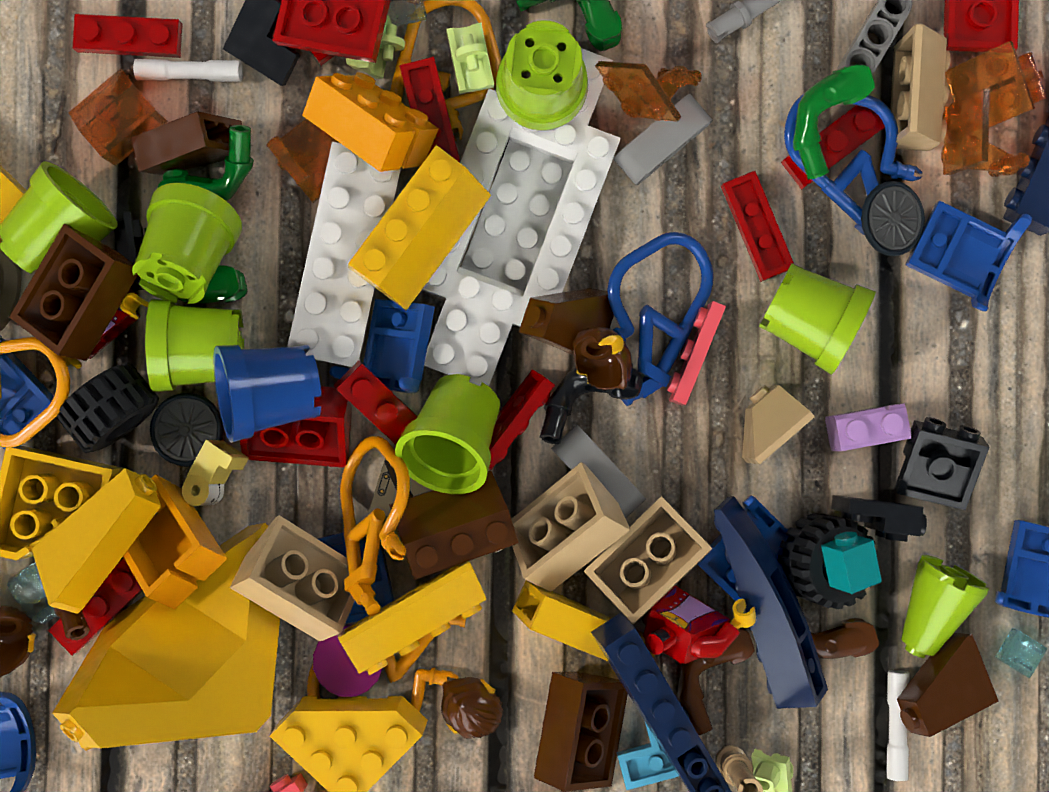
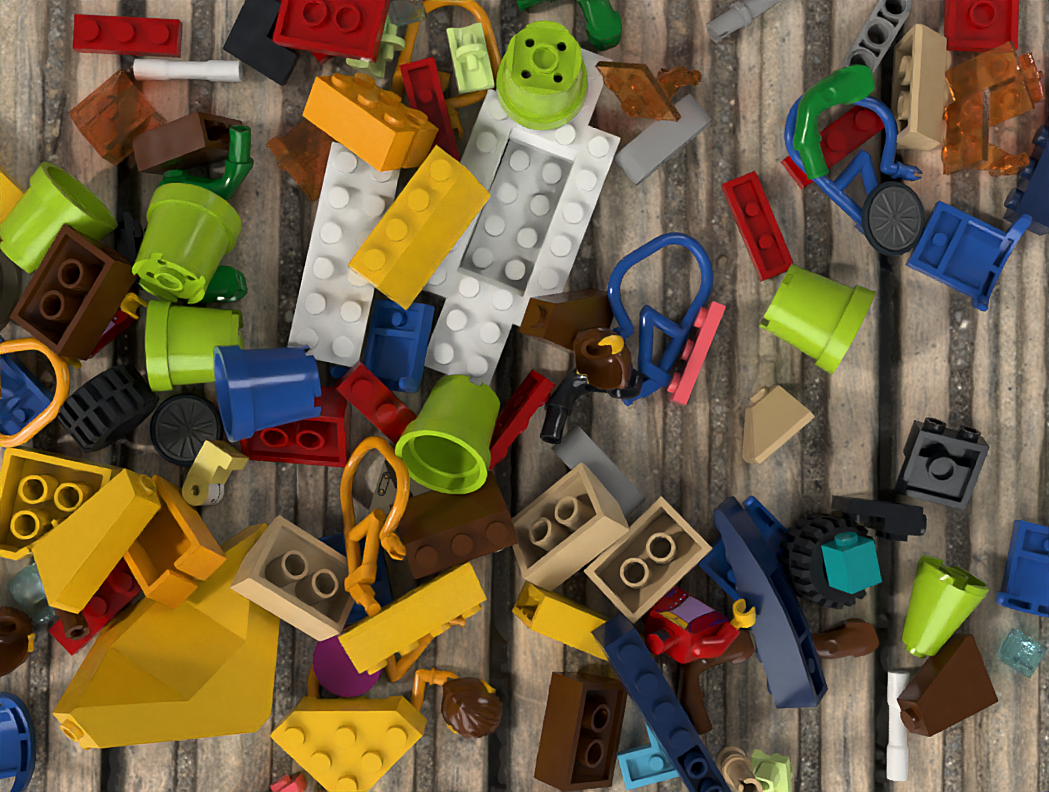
(868, 427): lavender brick -> none

